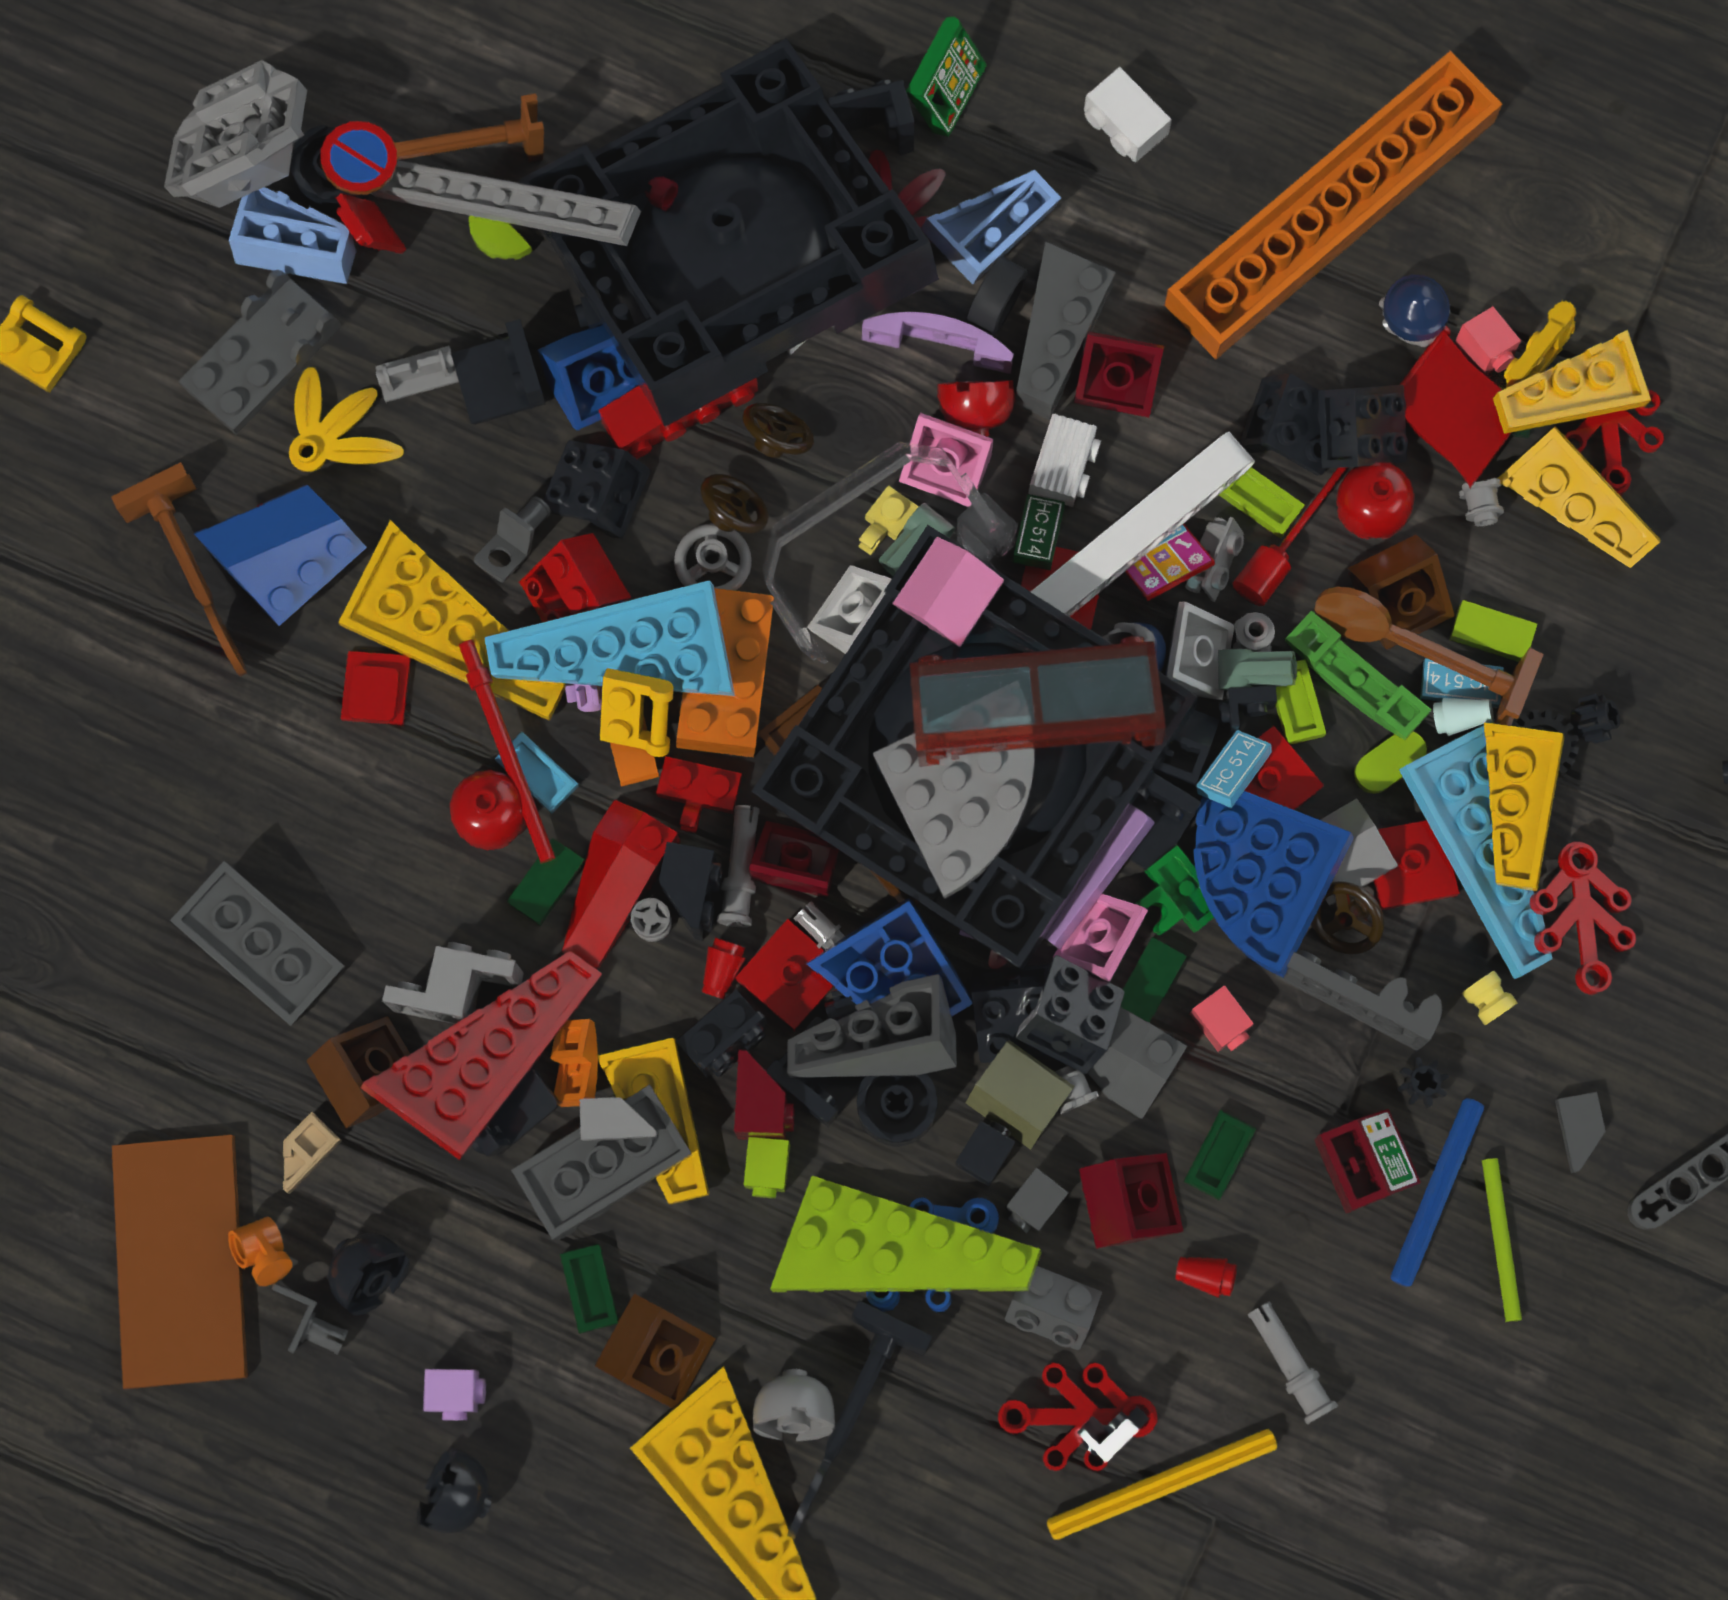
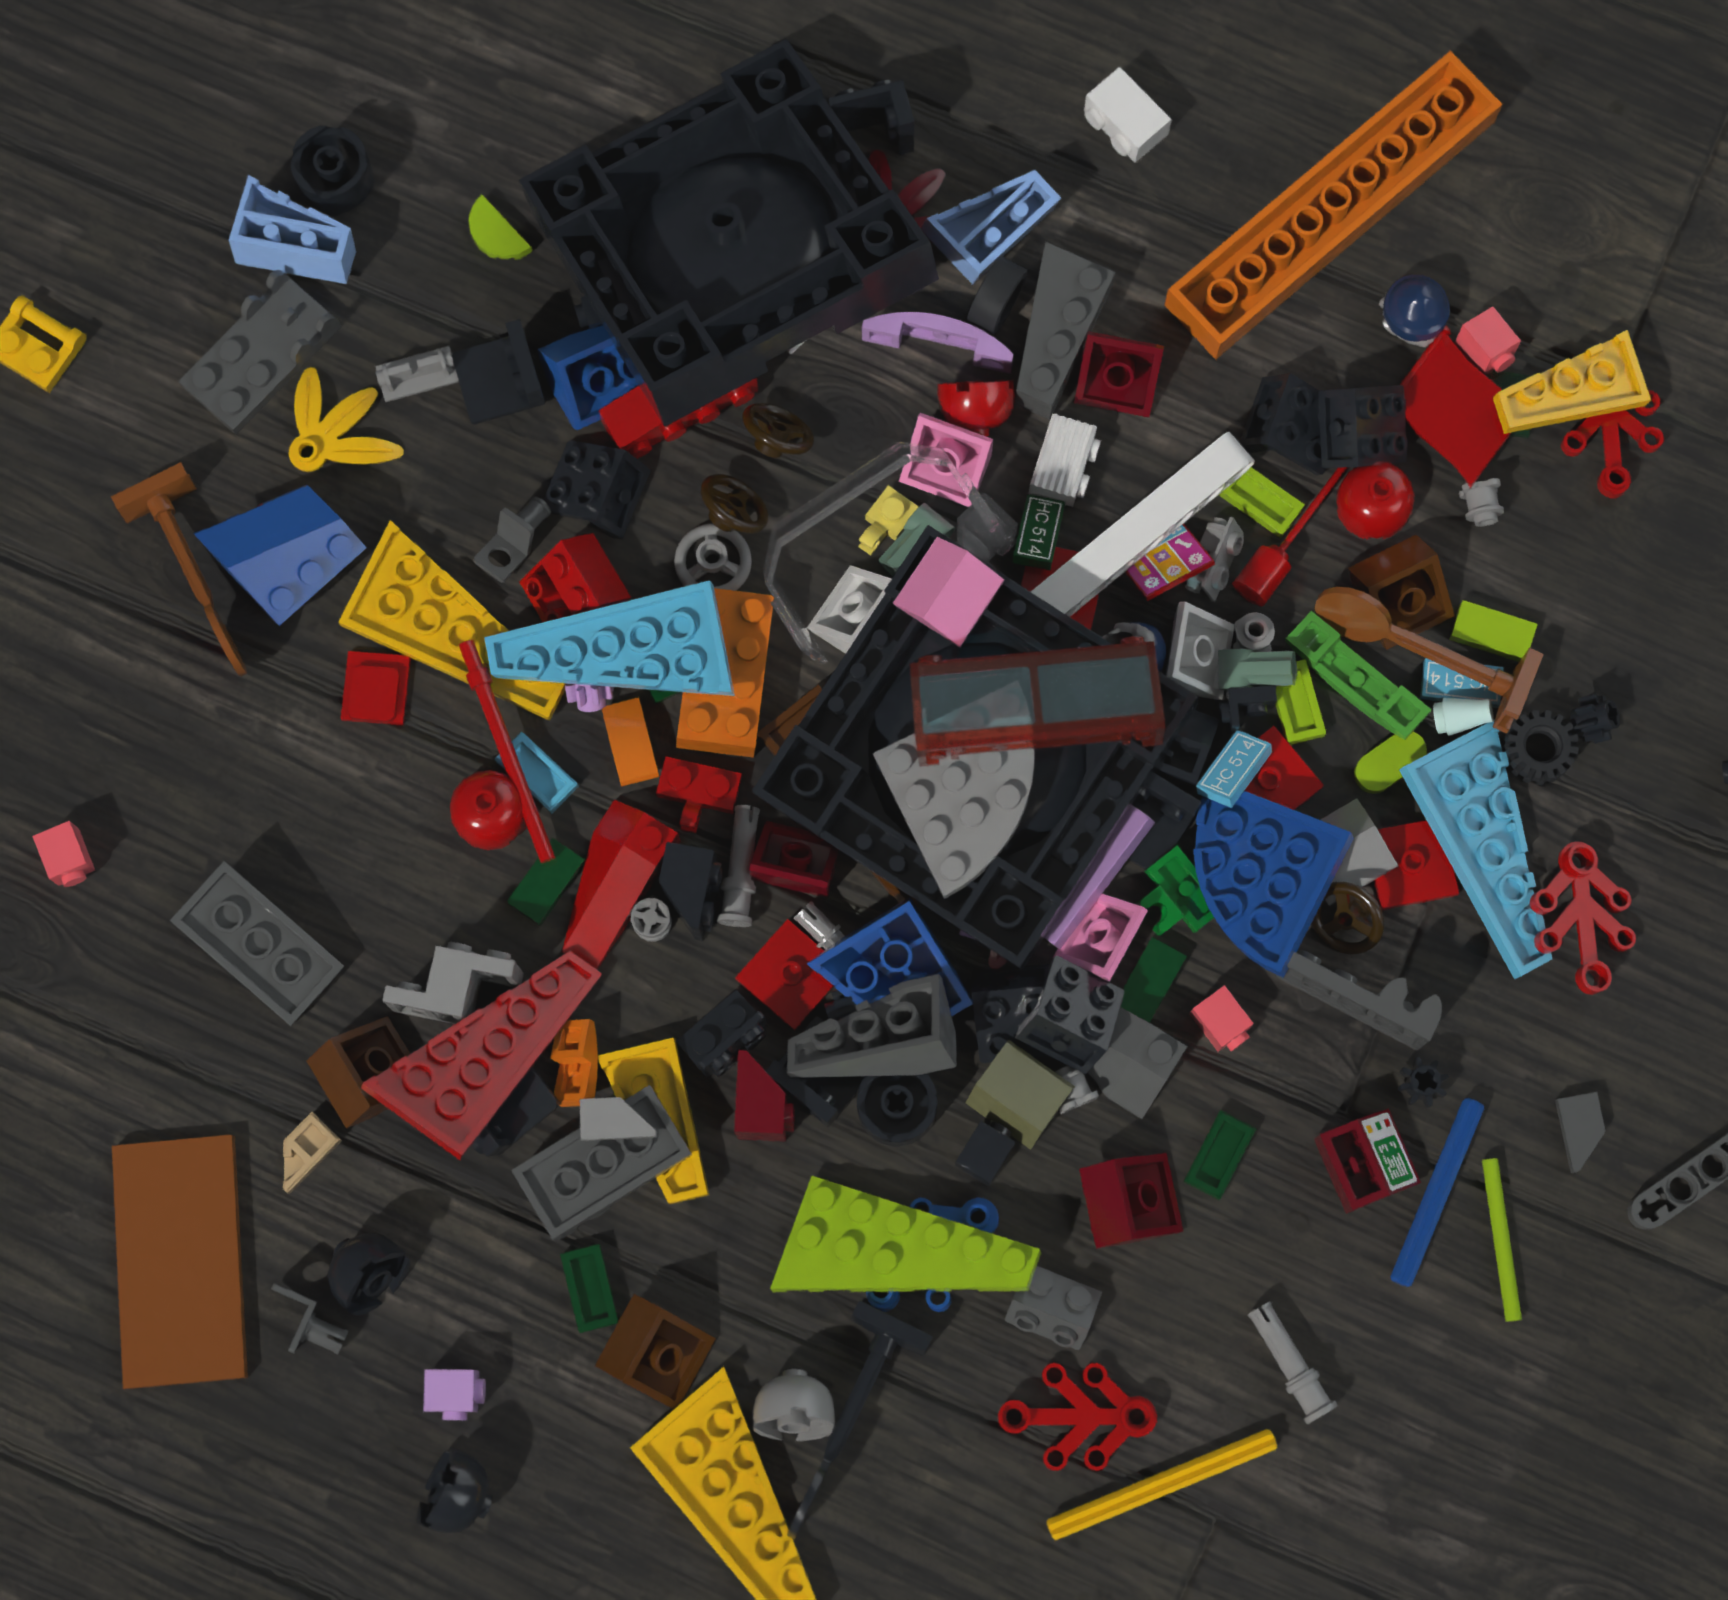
(64, 854): none -> coral brick
(237, 136): light grey piece -> none
(260, 1245): orange piece -> none
(364, 157): piece -> none
(368, 224): red piece -> none
(512, 202): light grey tile -> none
(624, 710): yellow plate -> none
(662, 192): dark red hinge -> none
(721, 967): red cone -> none
(766, 1166): lime brick -> none
(952, 71): green container -> none
(1035, 1202): dark grey brick -> none
(1108, 1440): bracket -> none
(1207, 1274): red cone -> none
(1489, 997): light yellow wheel -> none
(1522, 790): yellow wing -> none
(1543, 345): yellow hinge -> none
(1573, 491): yellow wing -> none

